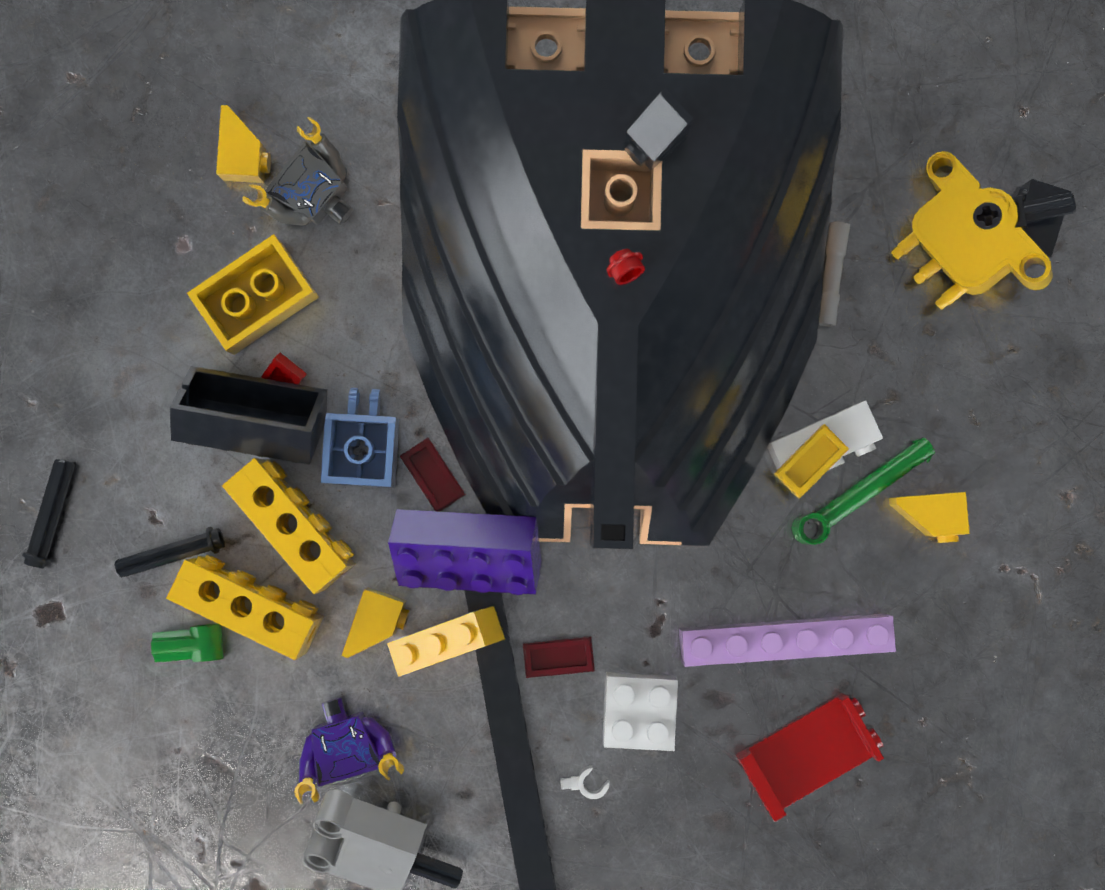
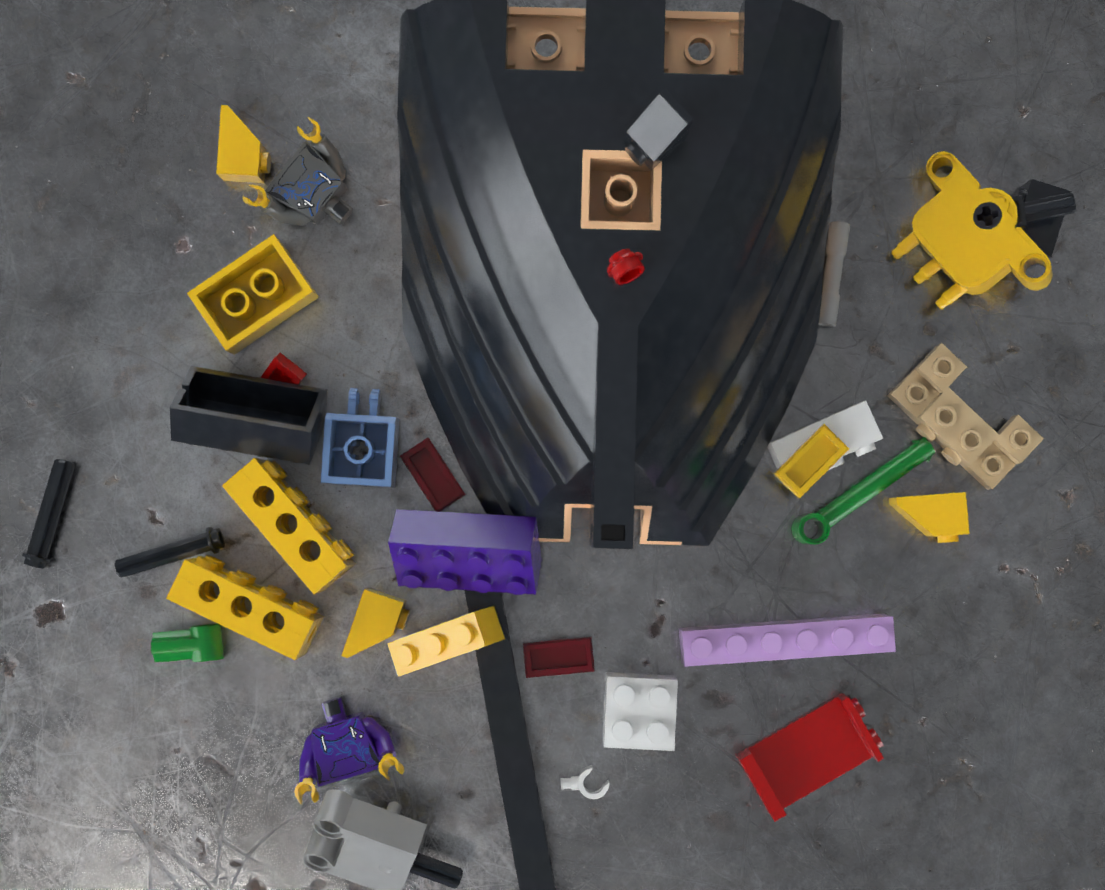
(958, 428): none -> tan bracket

